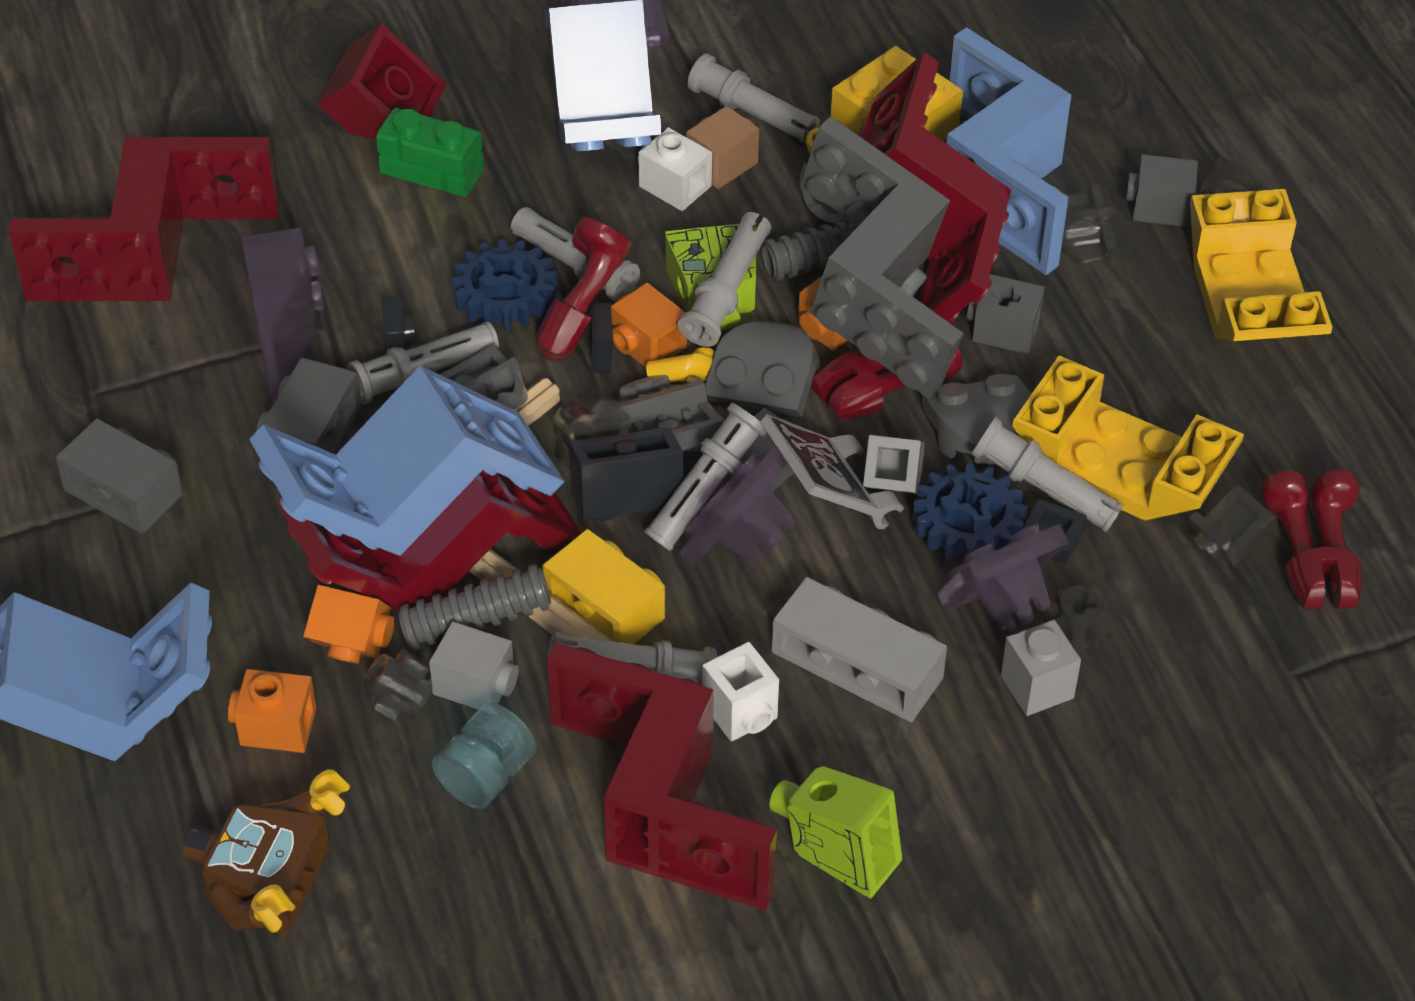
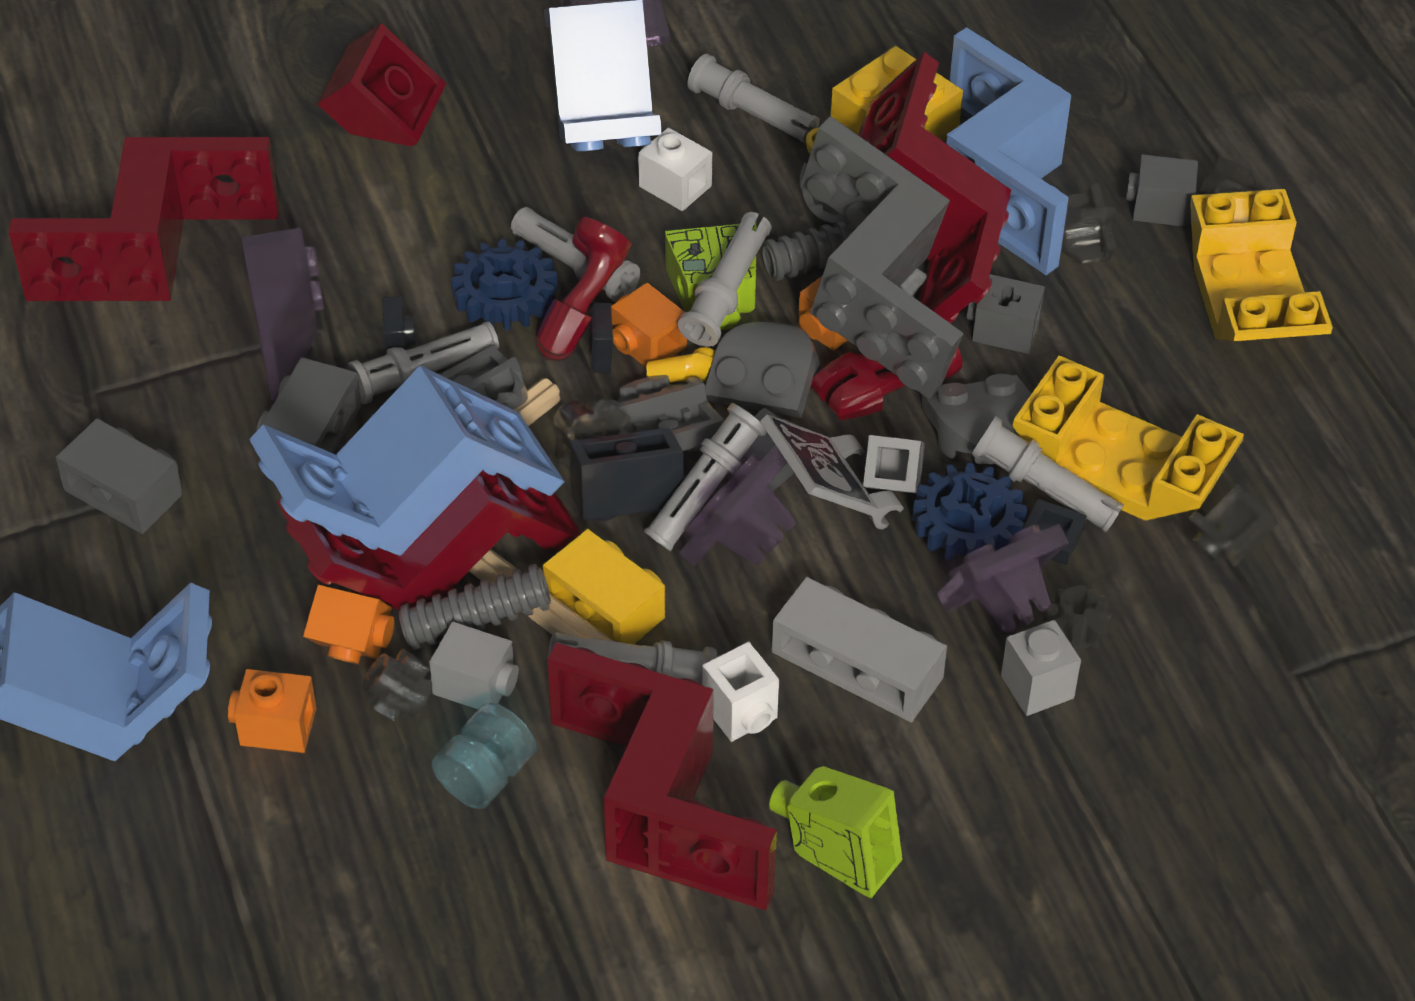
(267, 856): reddish brown torso -> none
(430, 151): green brick -> none
(731, 141): medium nougat brick -> none
(1329, 500): dark red piece -> none

